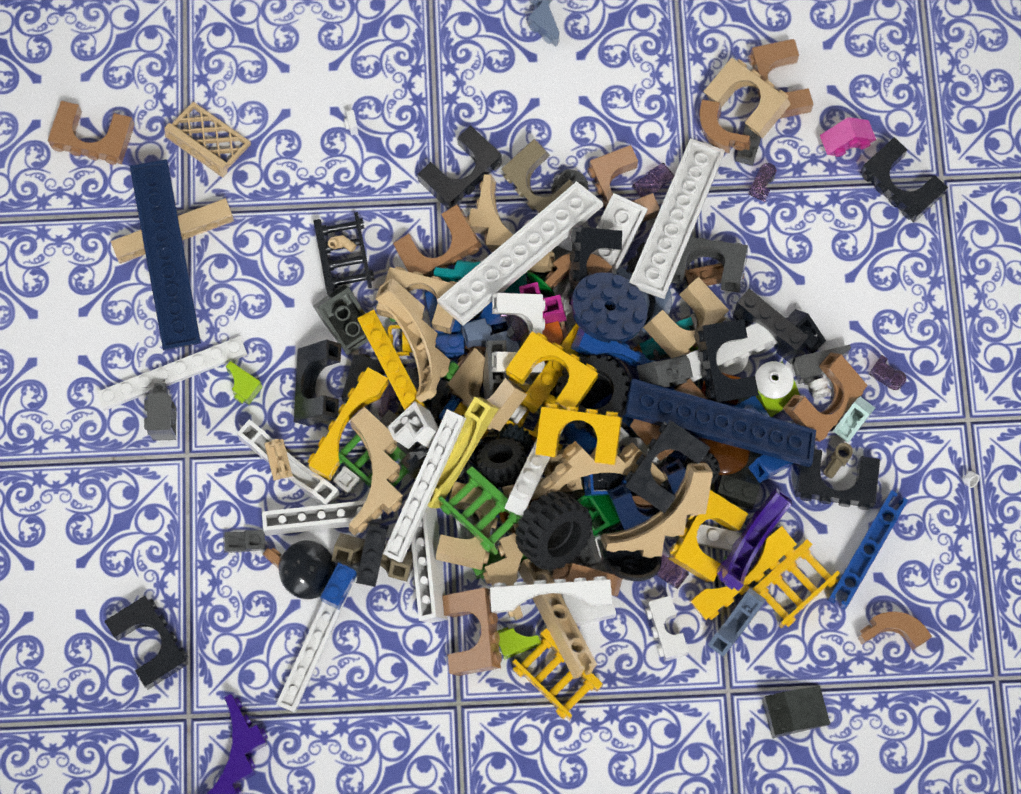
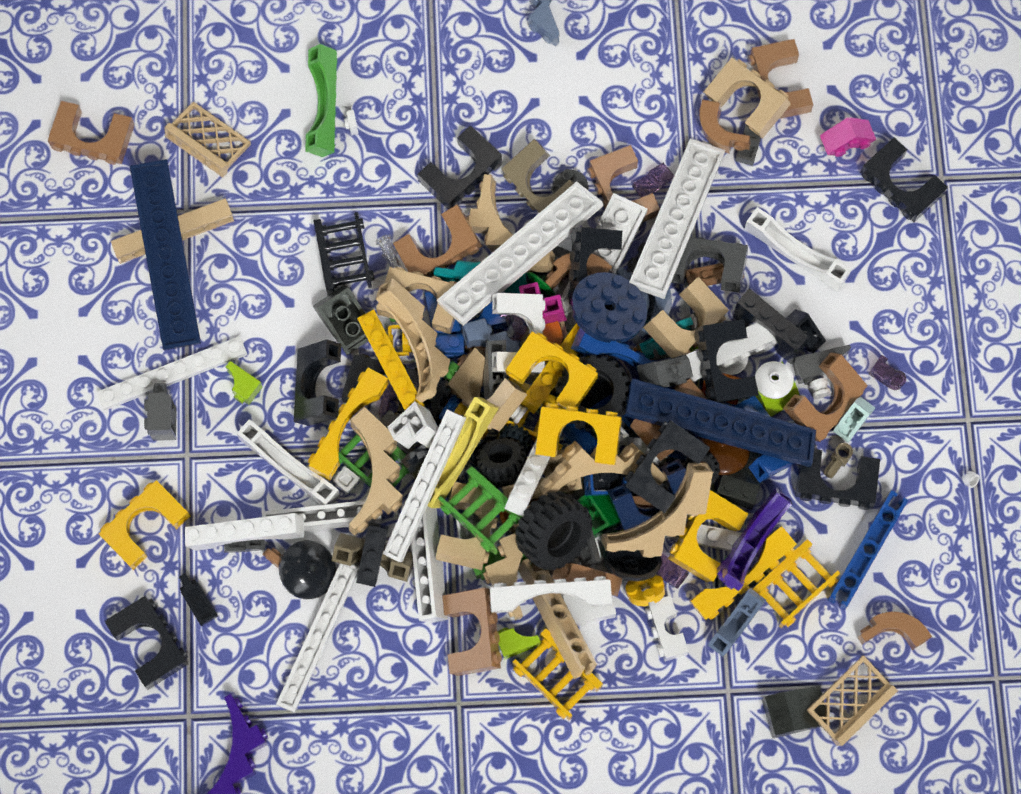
(154, 499): none -> yellow arch
(197, 600): none -> black hinge
(217, 534): none -> white arch
(278, 459): tan hinge -> none
(323, 66): none -> bright green arch
(338, 586): blue brick -> none
(340, 242): tan arm -> none
(388, 250): none -> clear pin
(653, 591): none -> yellow plate
(764, 177): clear purple leg -> none
(821, 266): none -> white arch
(859, 716): none -> tan fence

